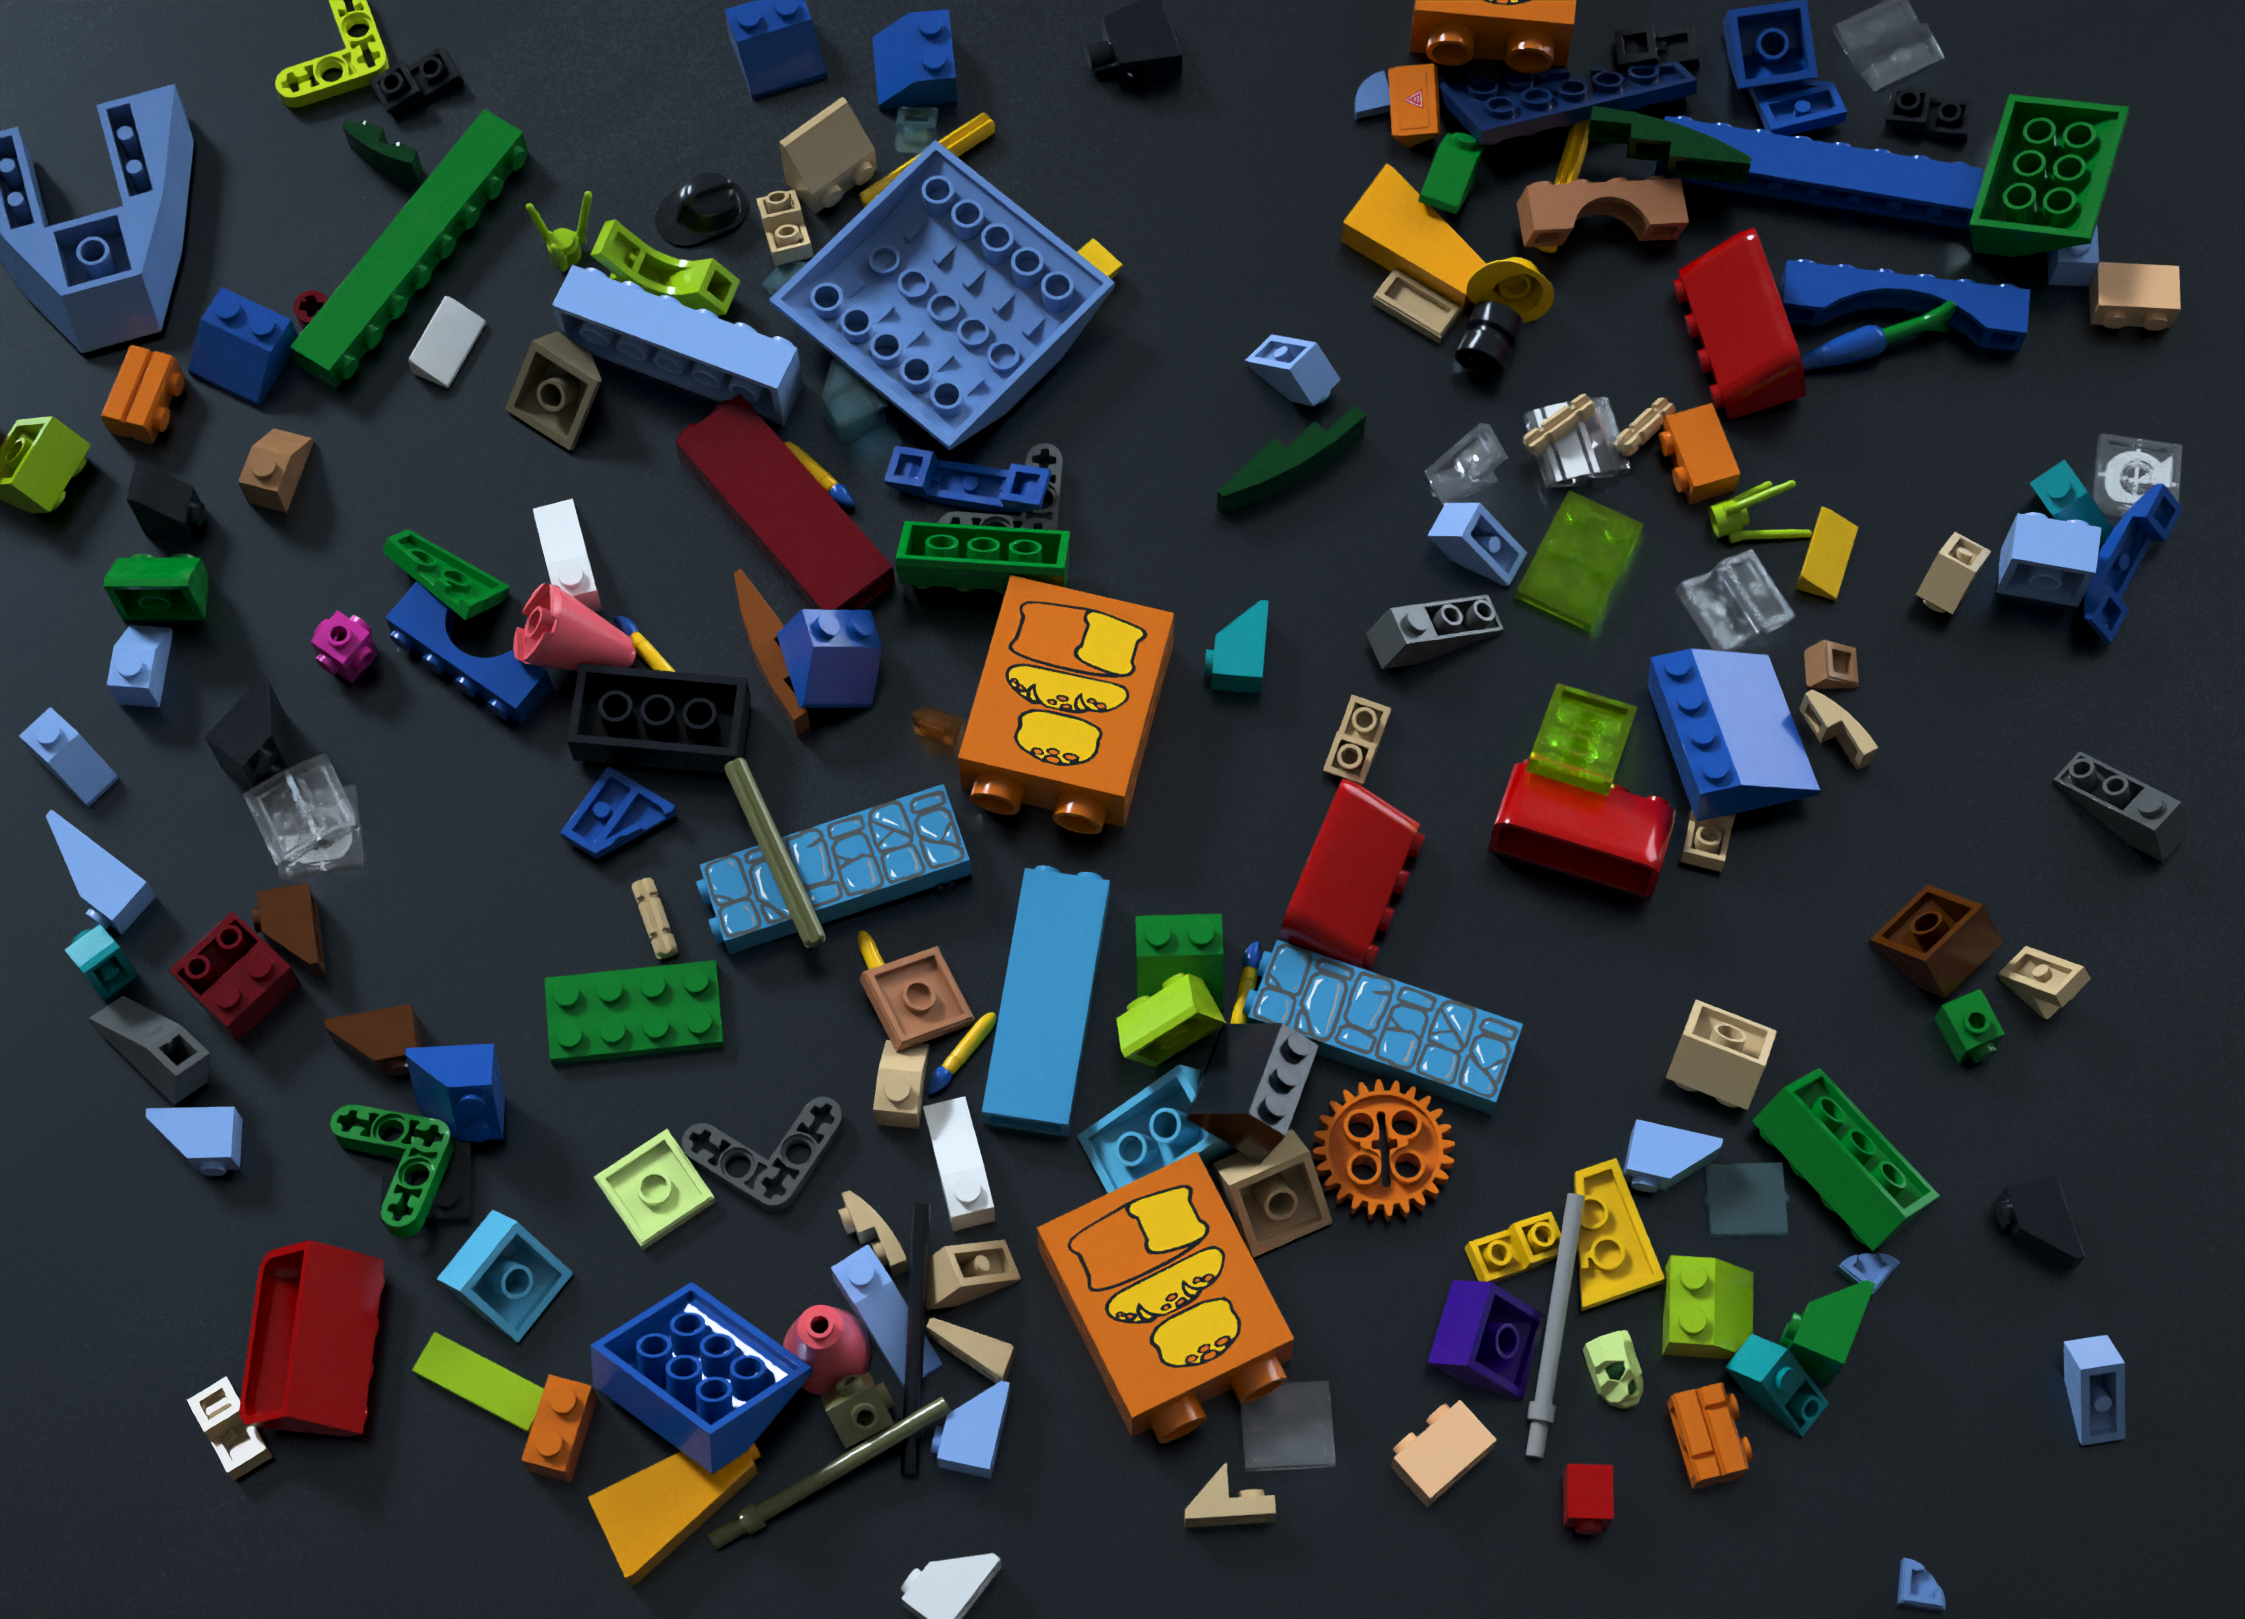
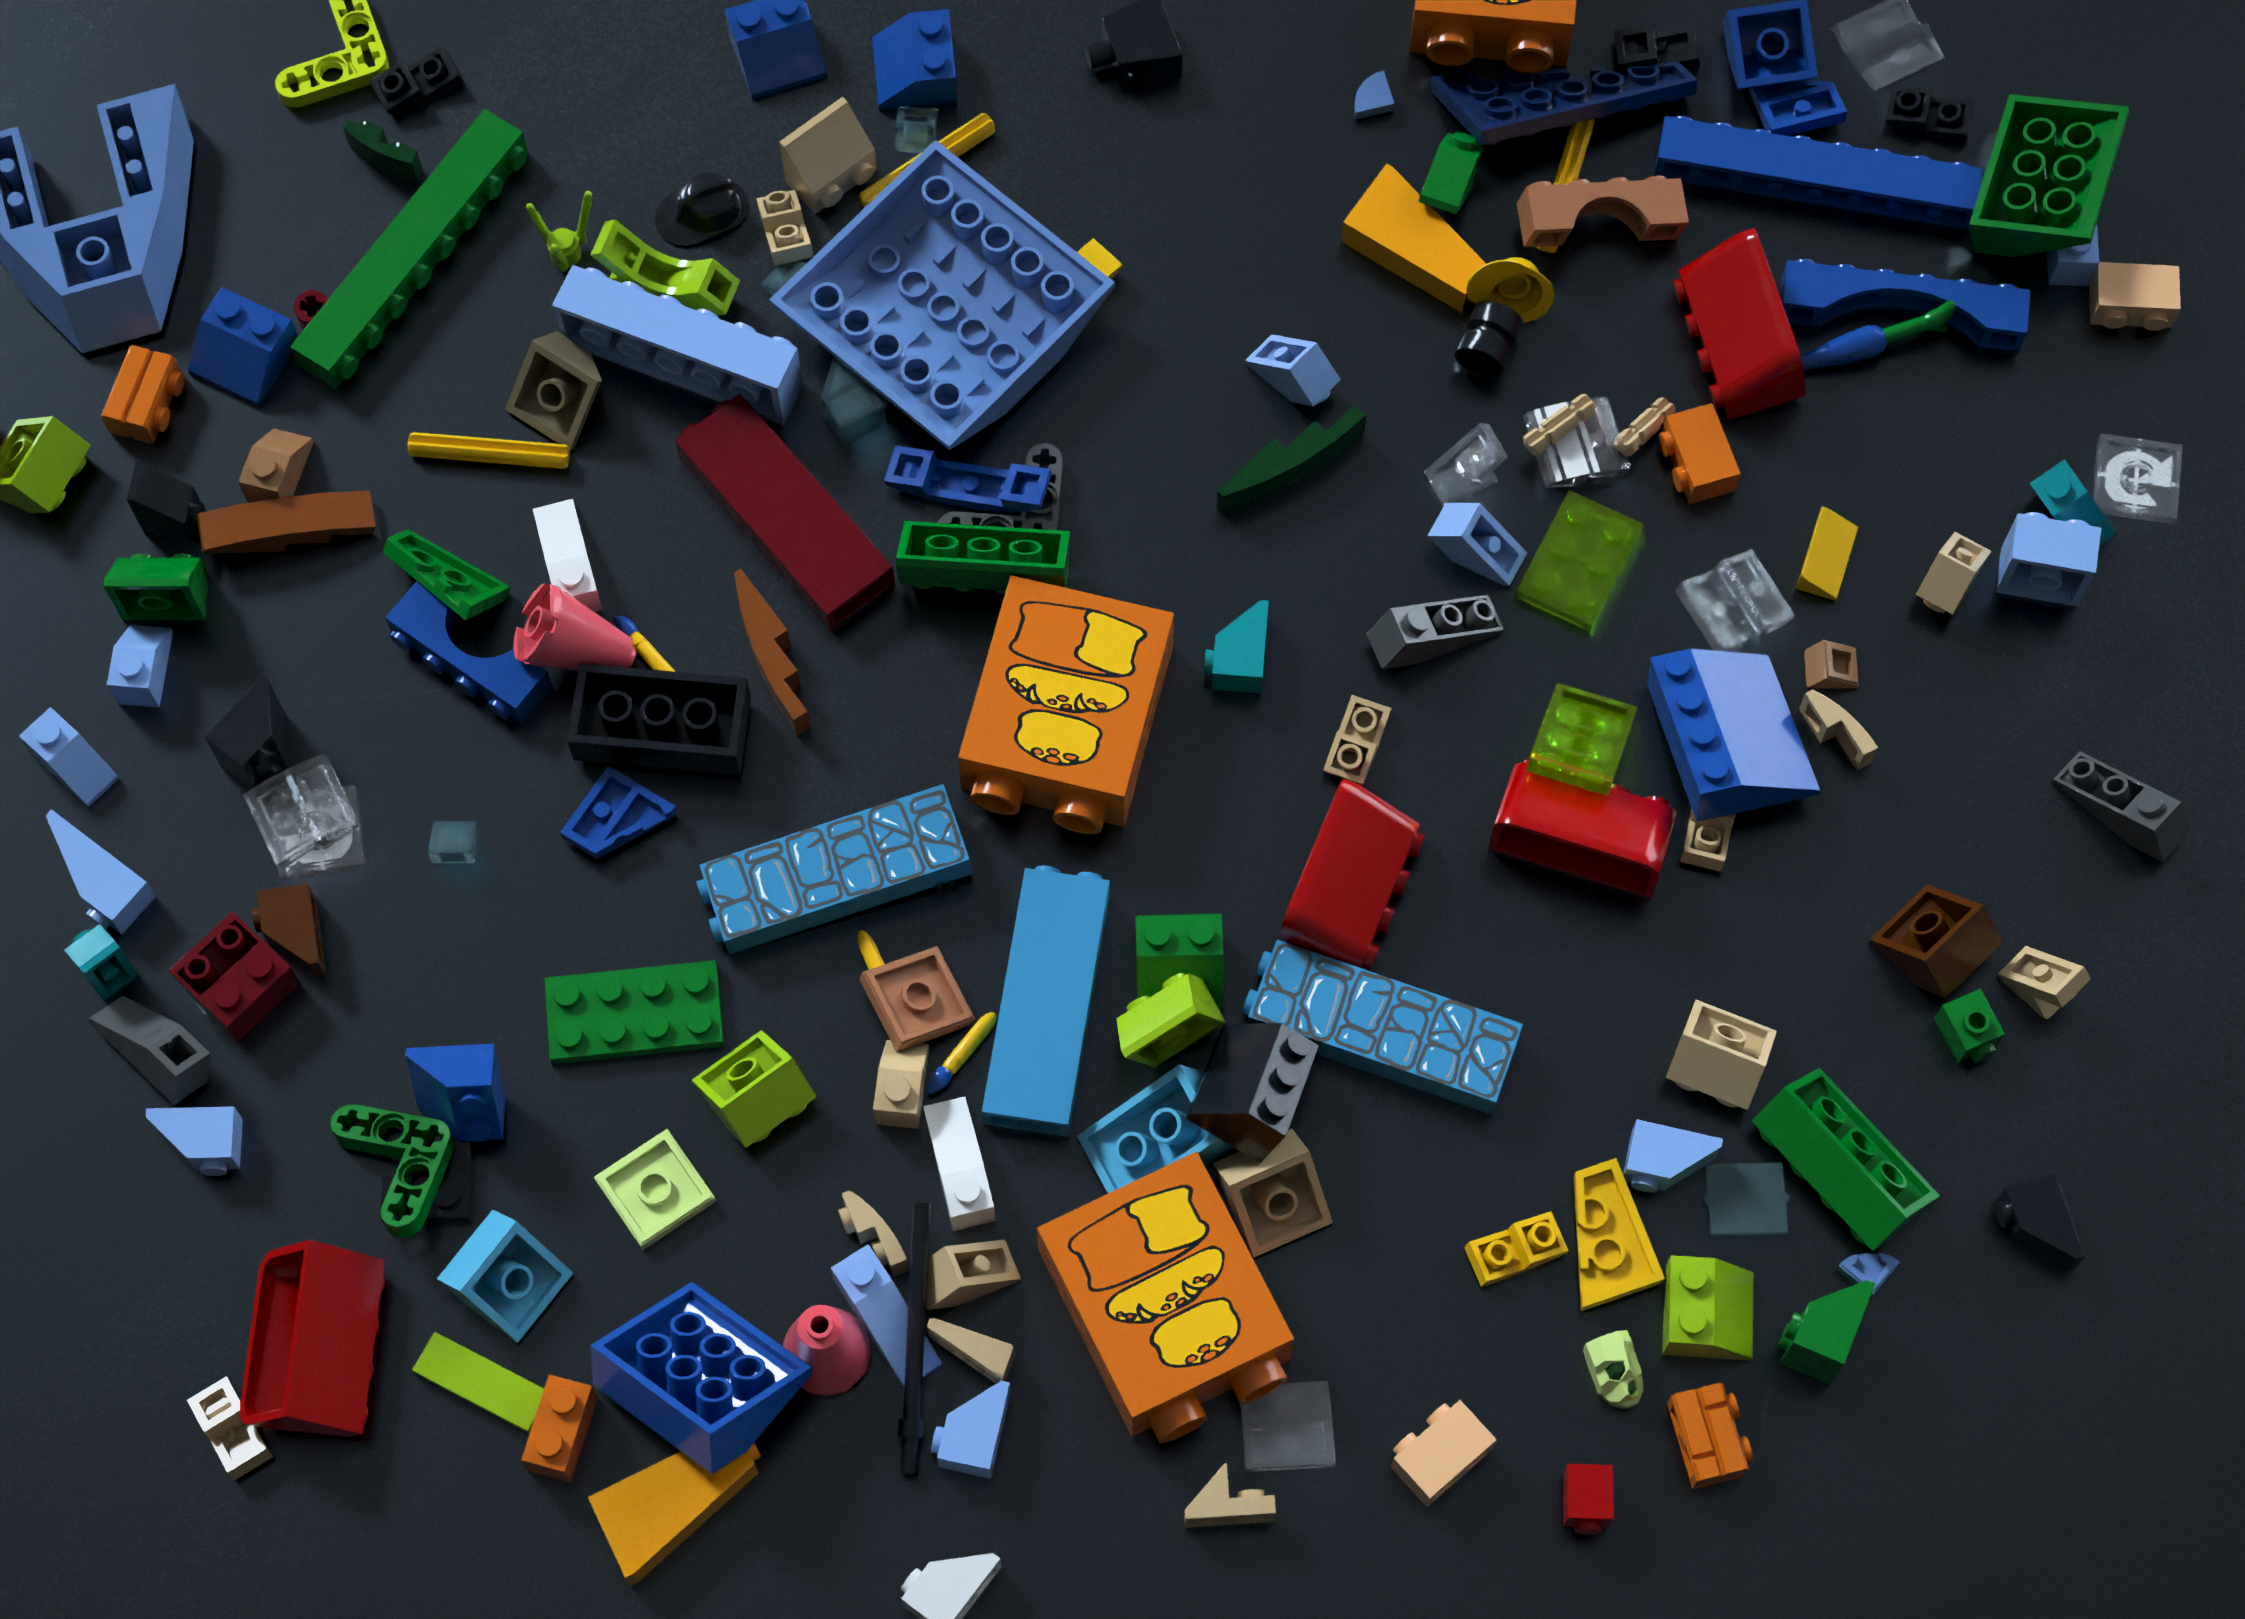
(284, 521): none -> dark orange slope
(344, 646): dark pink brick -> none
(378, 1037): reddish brown slope -> none
(446, 342): white slope -> none
(453, 842): none -> clear light blue slope
(488, 450): none -> yellow axle
(654, 918): tan axle -> none
(753, 1516): olive bar -> none
(754, 1088): none -> lime slope
(764, 1170): dark grey beam -> none
(775, 853): olive axle -> none
(832, 657): blue slope -> none
(837, 491): yellow piece -> none
(858, 1408): olive brick -> none
(937, 724): clear orange slope -> none
(1247, 981): yellow piece -> none
(1414, 103): orange slope -> none
(1417, 305): tan tile -> none
(1422, 1148): orange gear -> none
(1487, 1338): dark purple slope -> none
(1541, 1410): light grey bar -> none
(1683, 149): dark green slope -> none
(1731, 515): lime plant -> none
(1777, 1383): teal slope -> none
(1919, 1587): medium blue tile -> none
(2095, 1389): light blue slope -> none
(2146, 521): blue slope -> none

